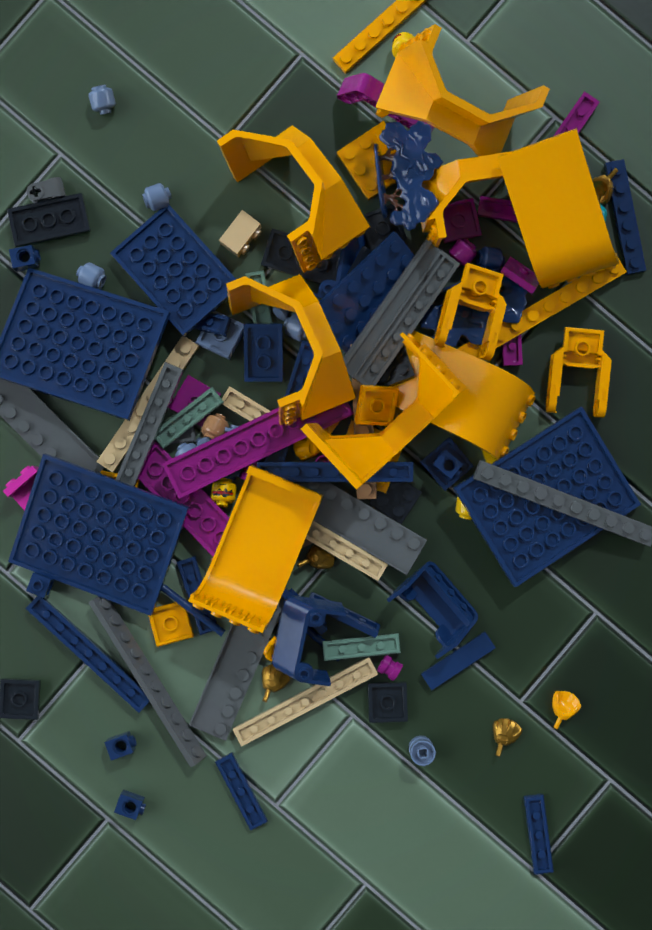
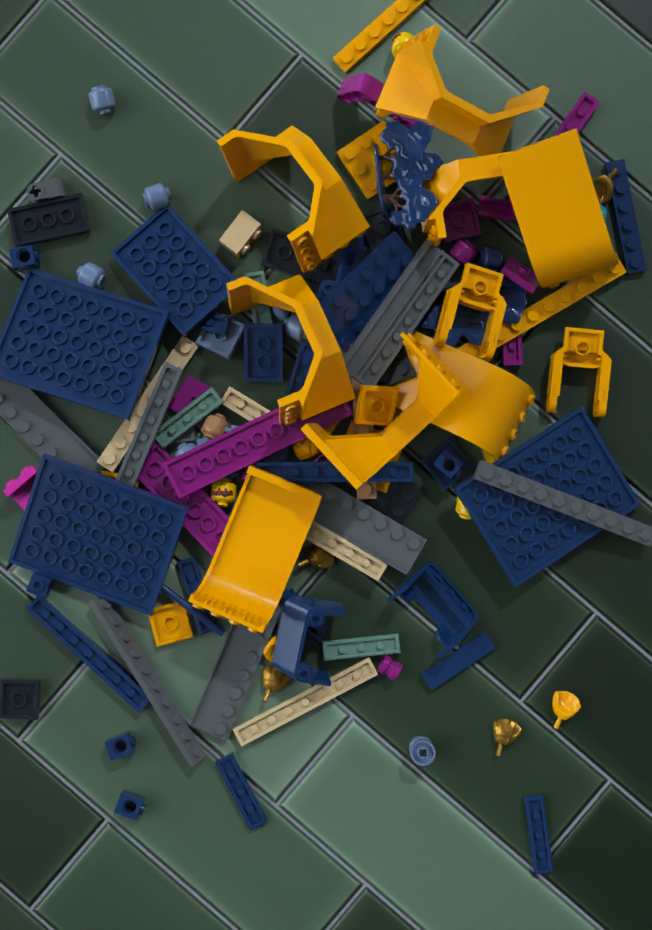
(354, 619): dark blue tile -> none
(387, 702): black plate -> none

